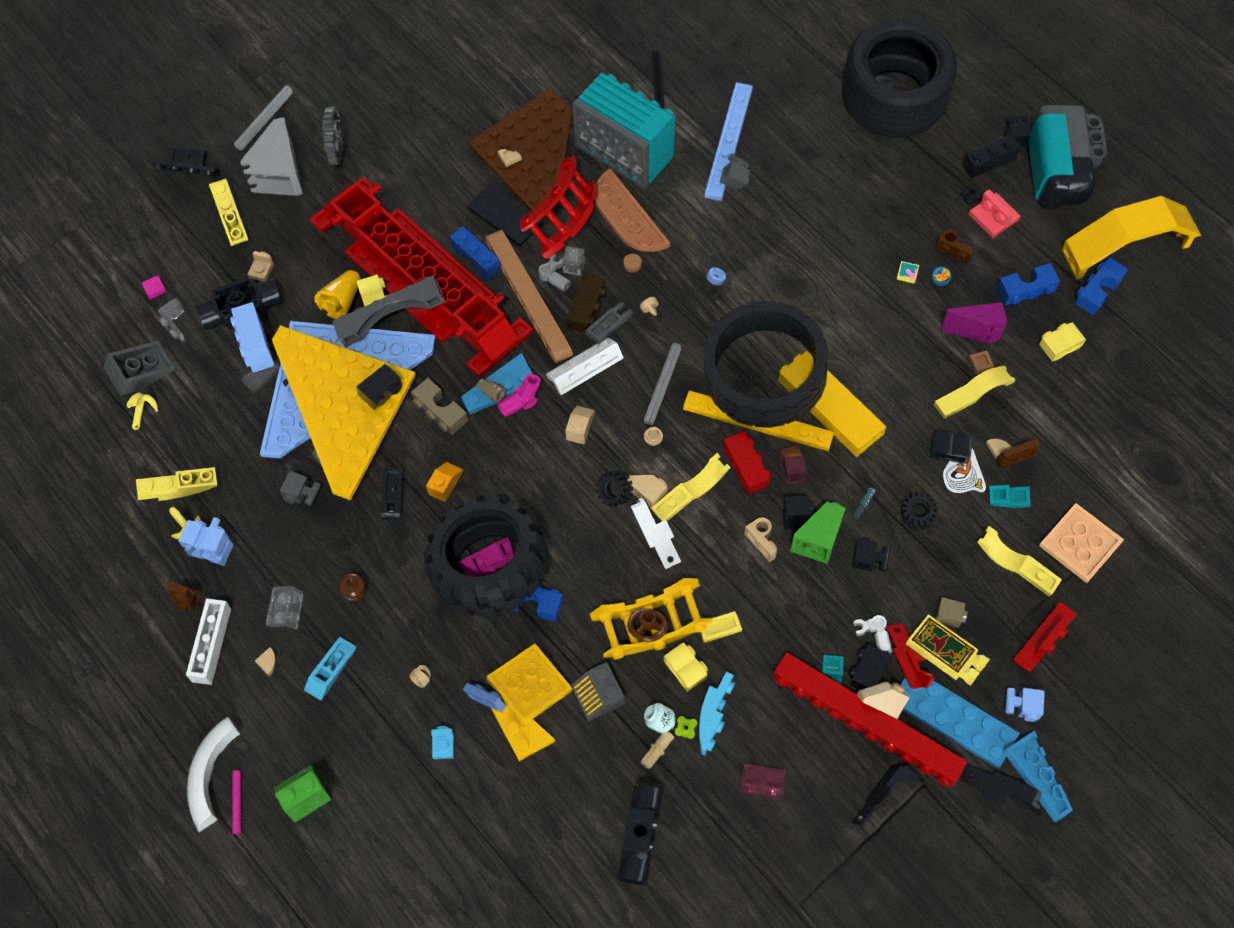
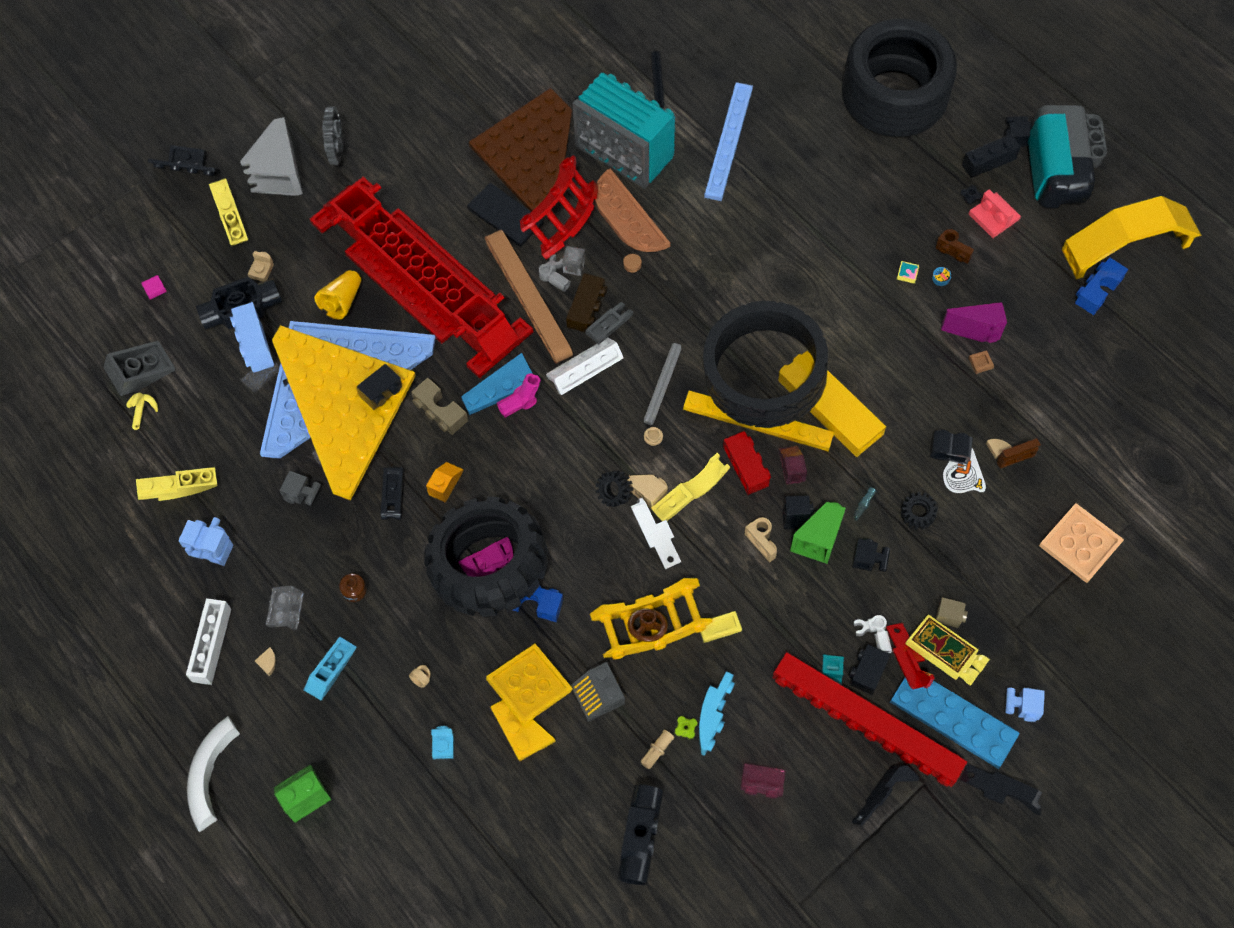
(169, 312): clear bracket -> none
(180, 519): light yellow piece -> none
(183, 596): reddish brown plate -> none
(236, 801): dark pink bar -> none
(263, 117): light grey axle -> none
(354, 326): dark grey arch -> none
(371, 289): light yellow brick -> none
(468, 245): blue arch -> none
(480, 695): medium blue plate -> none
(492, 390): dark tan cone -> none
(509, 157): tan tile -> none
(579, 424): tan slope -> none
(649, 305): tan tile -> none
(659, 718): light aqua head -> none
(685, 666): light yellow brick -> none
(716, 276): light blue tile -> none
(735, 173): dark grey brick -> none
(885, 698): tan slope -> none
(973, 391): light yellow piece -> none
(1009, 497): teal slope -> none
(1014, 290): blue arch -> none
(1021, 564): light yellow piece -> none
(1035, 771): dark azure wing -> none
(1044, 637): red bracket -> none
(1062, 341): light yellow brick -> none

